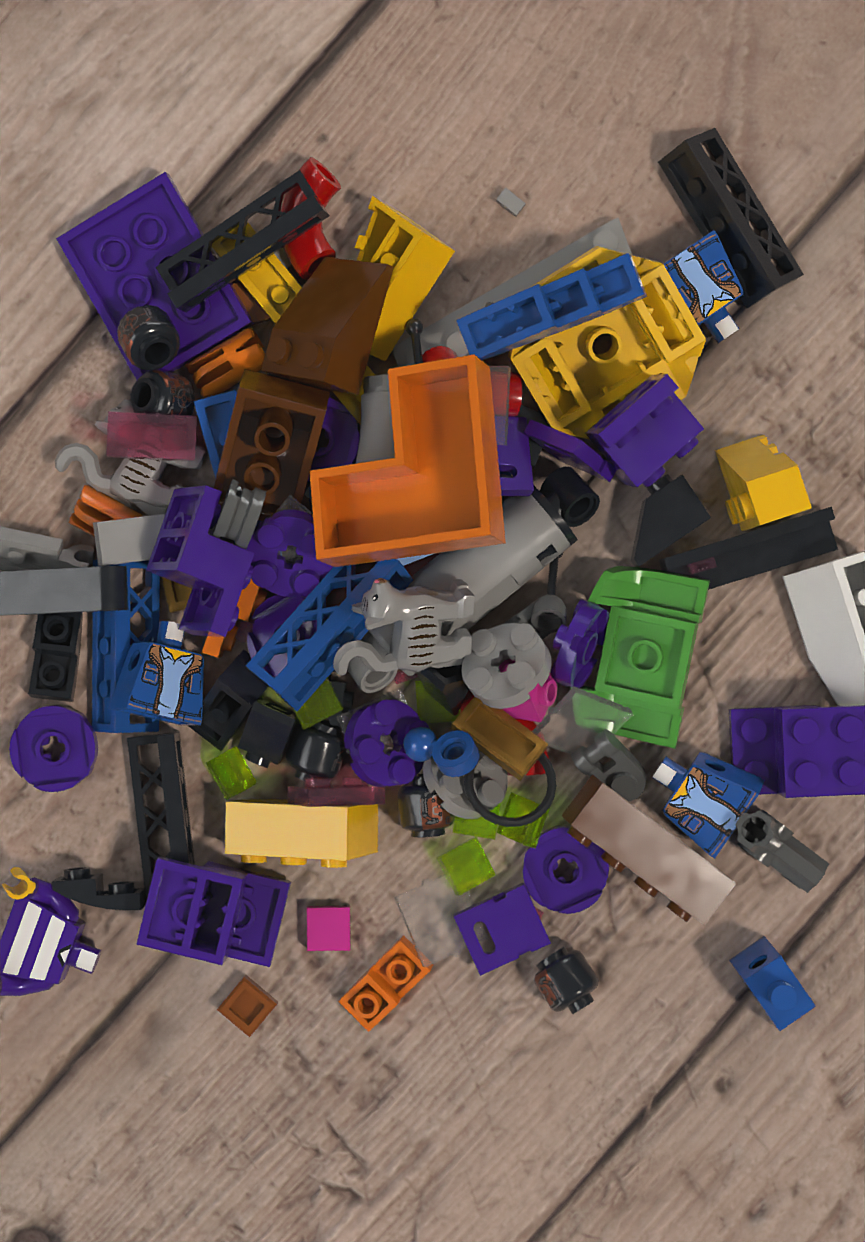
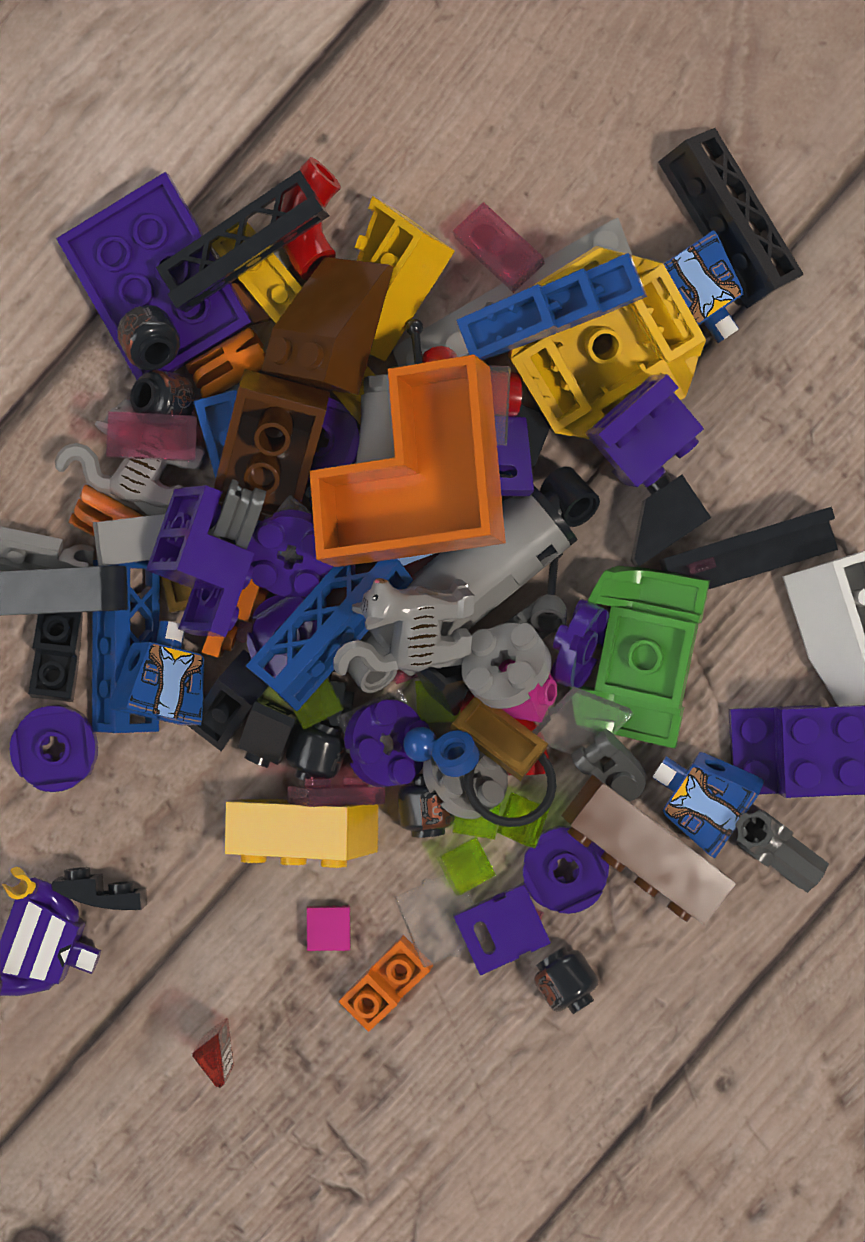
(175, 801): black fence -> none
(213, 912): dark purple bracket -> none
(215, 1053): none -> clear red slope
(231, 773): clear neon green tile -> none
(247, 1005): dark orange tile -> none
(498, 247): none -> clear pink plate
(510, 202): light grey piece -> none
(570, 450): dark purple piece -> none
(760, 483): yellow wedge -> none
(772, 983): blue torso -> none

